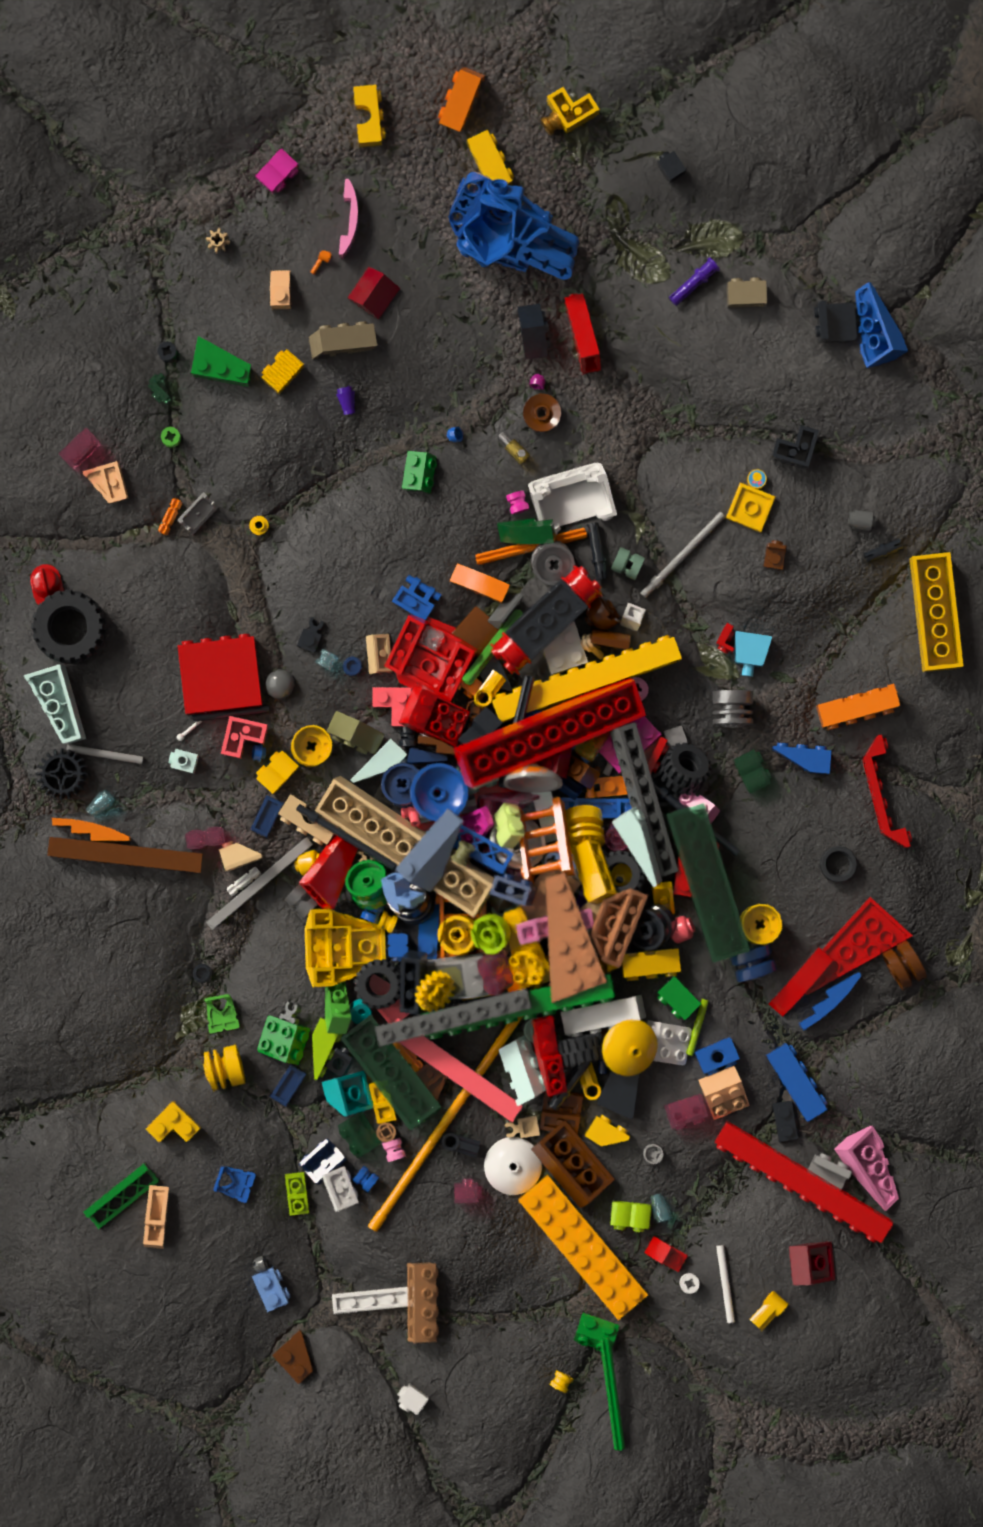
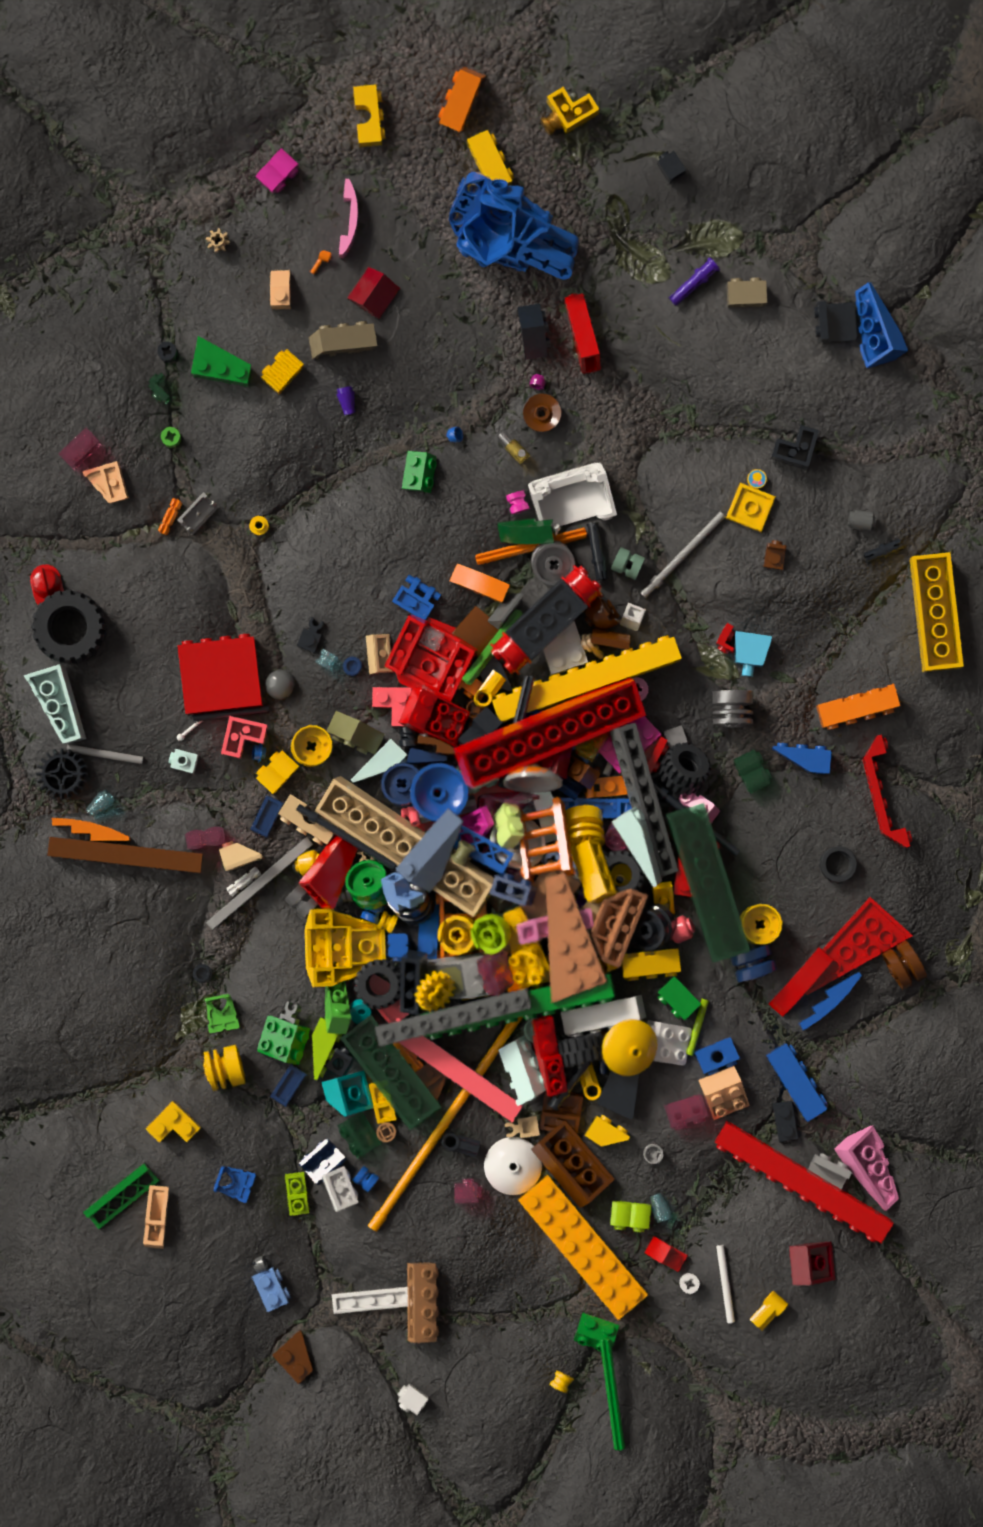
(394, 1144): bright pink wheel -> none

